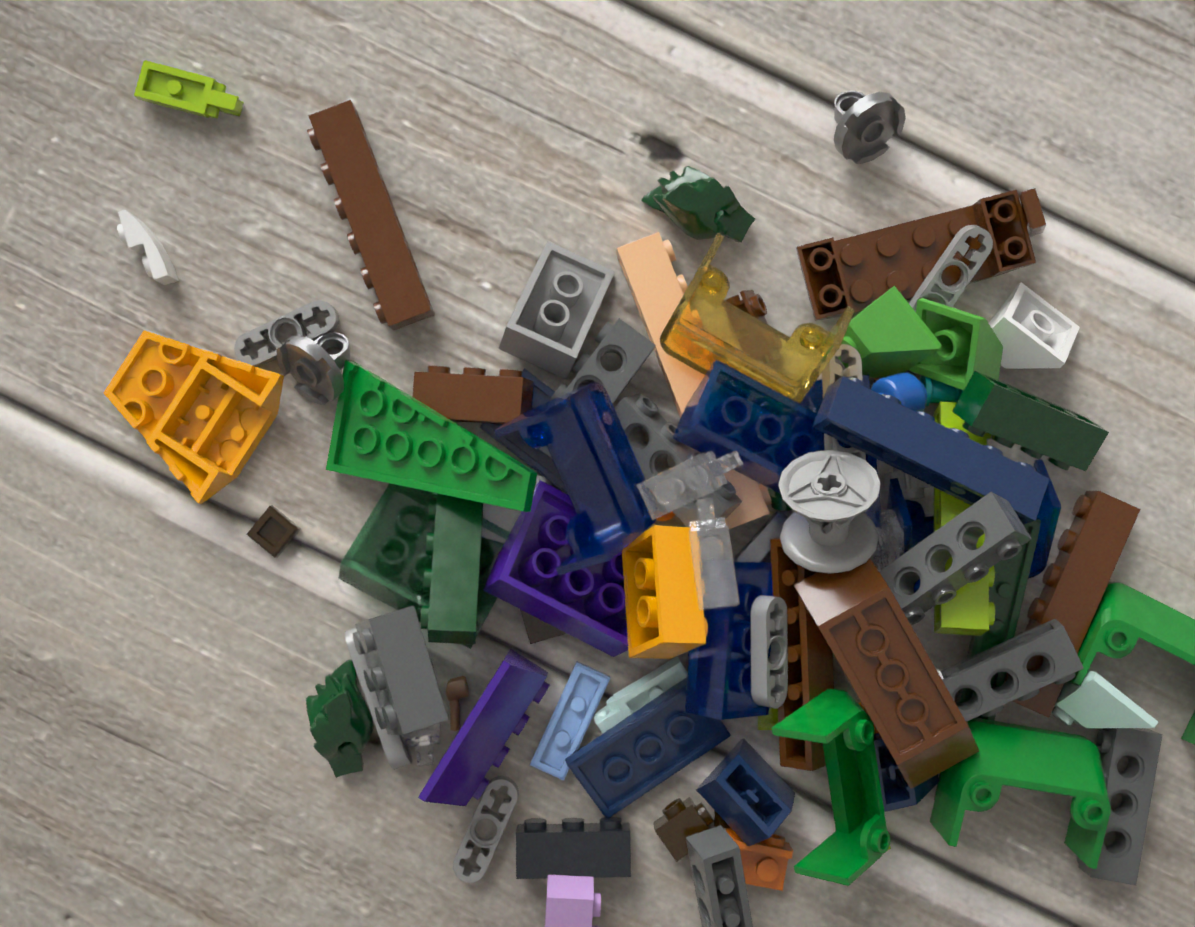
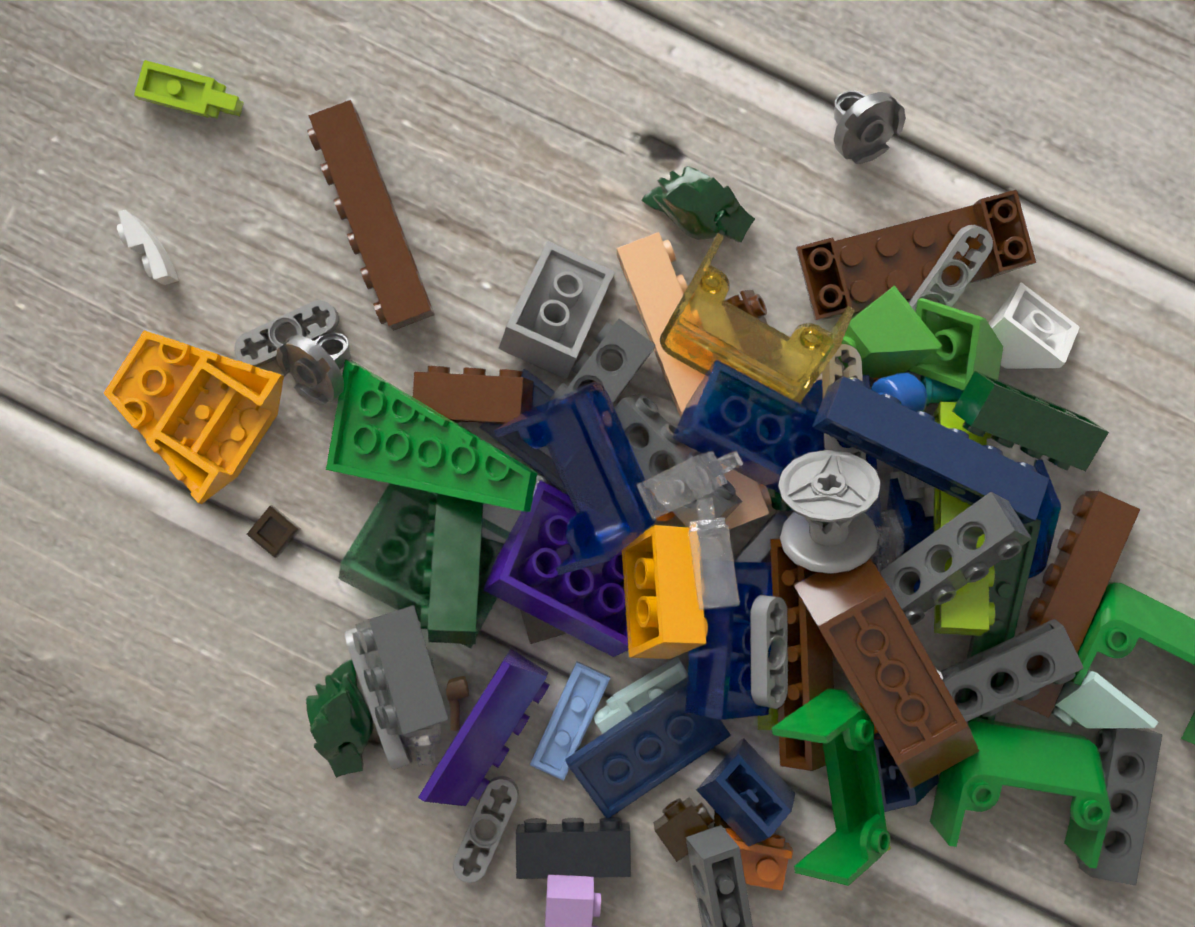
(1032, 212): reddish brown tile -> none

